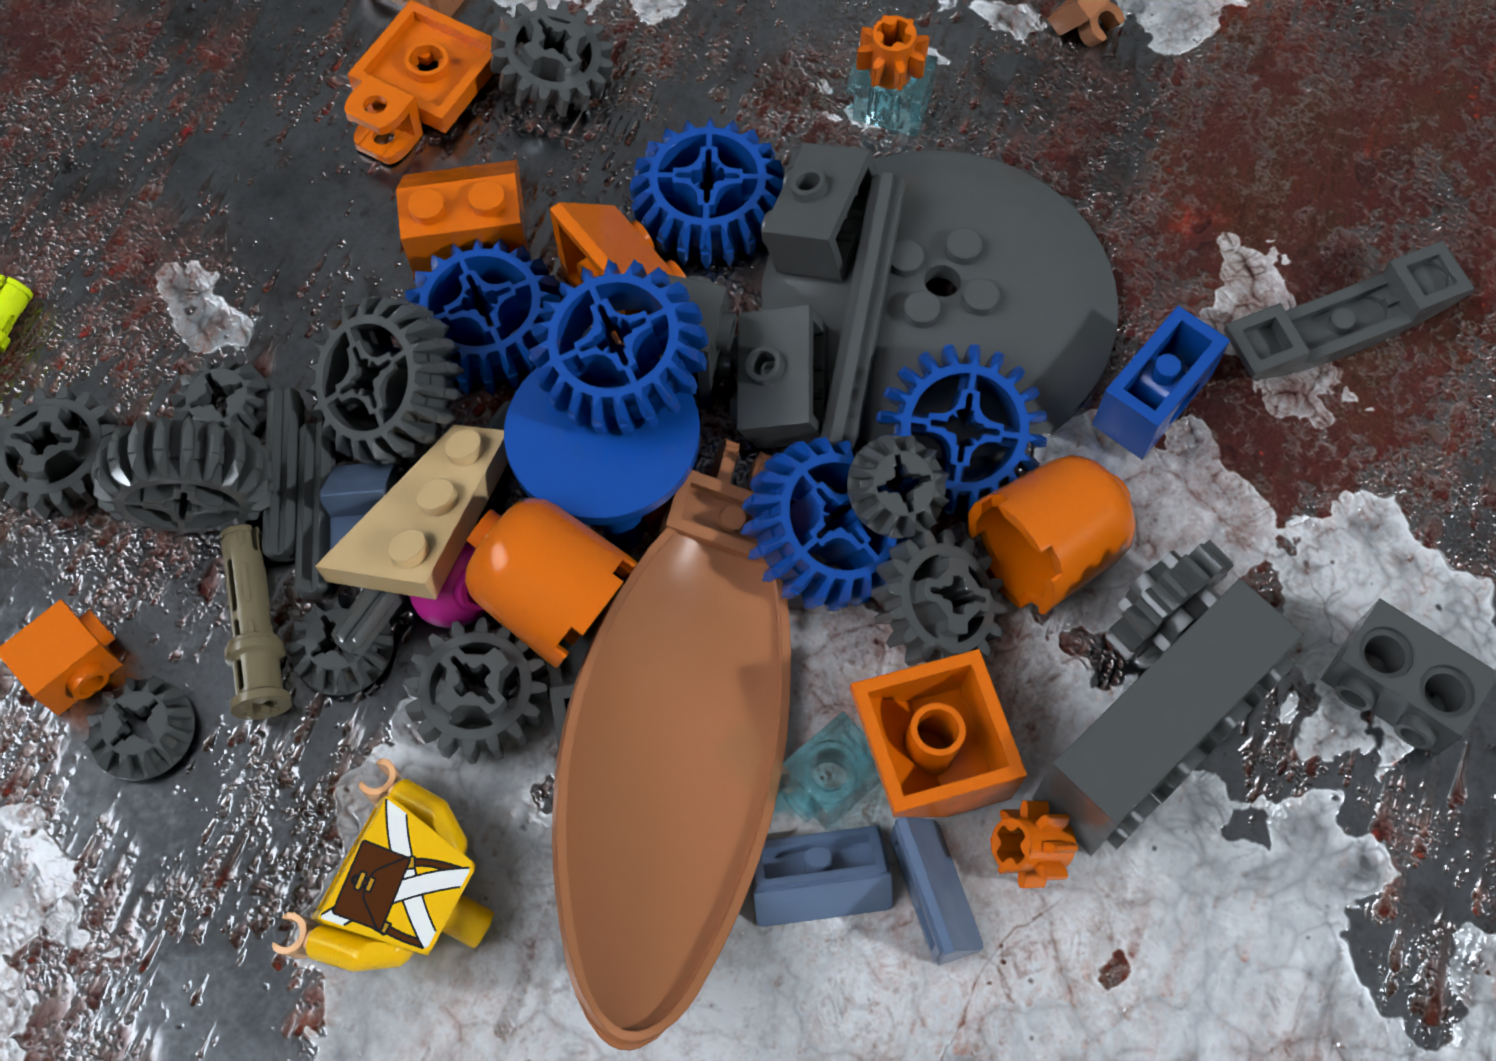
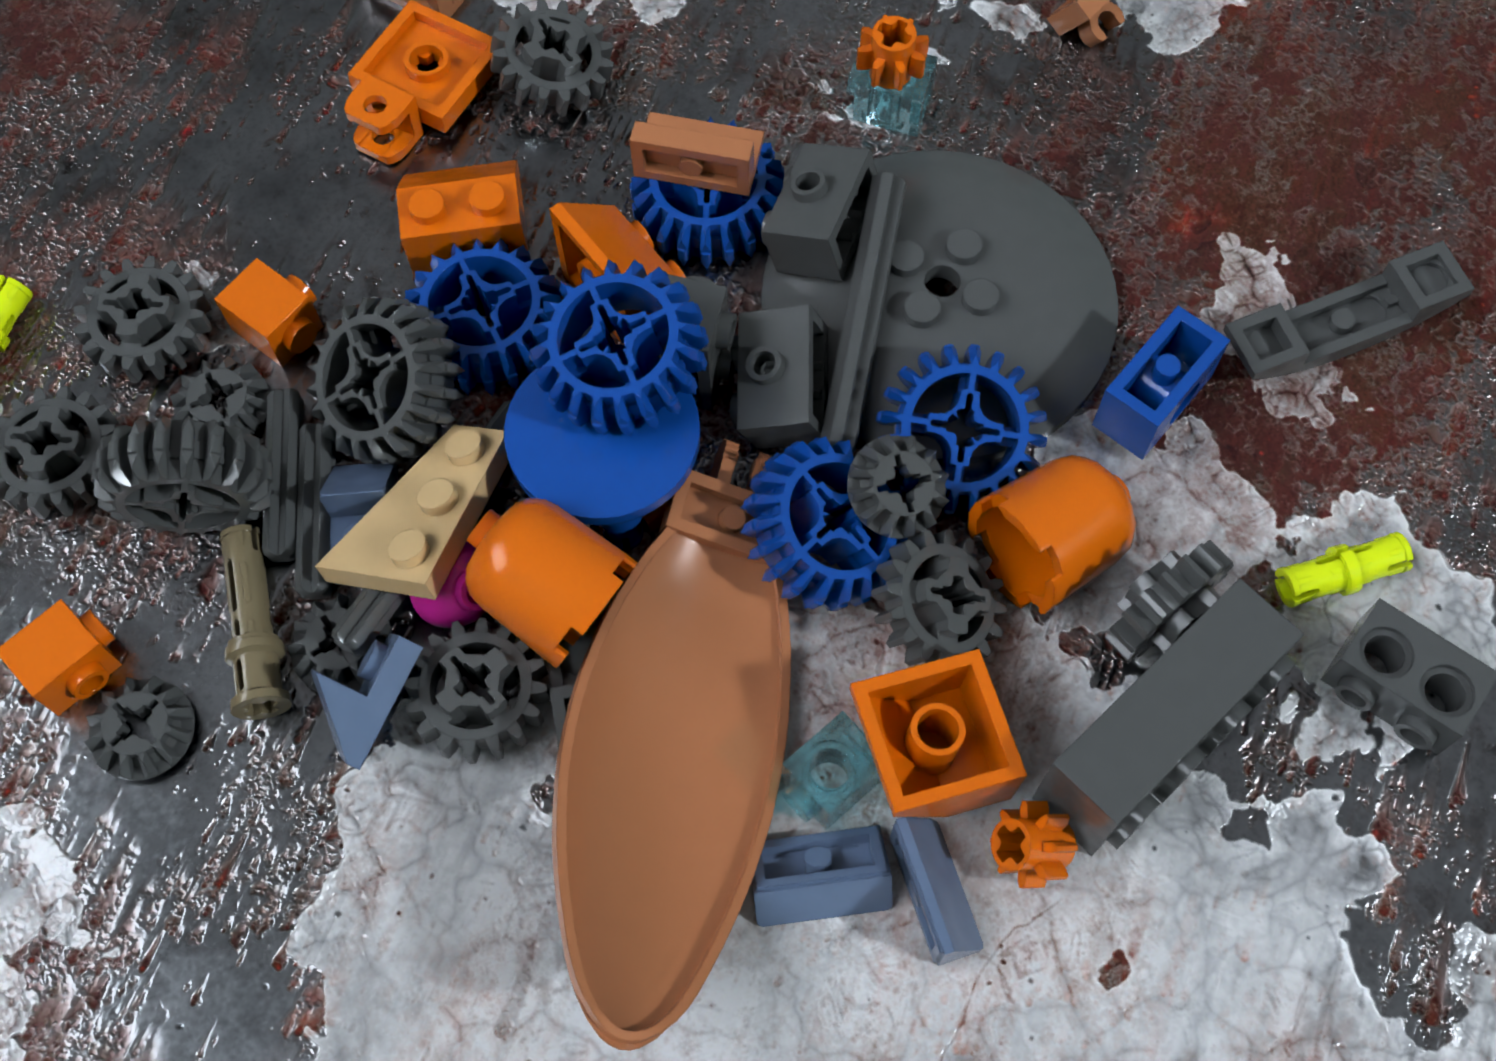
(142, 319): none -> dark grey gear
(271, 311): none -> orange brick
(359, 715): none -> sand blue slope
(394, 885): torso -> none
(696, 153): none -> nougat panel
(1343, 569): none -> neon yellow pin

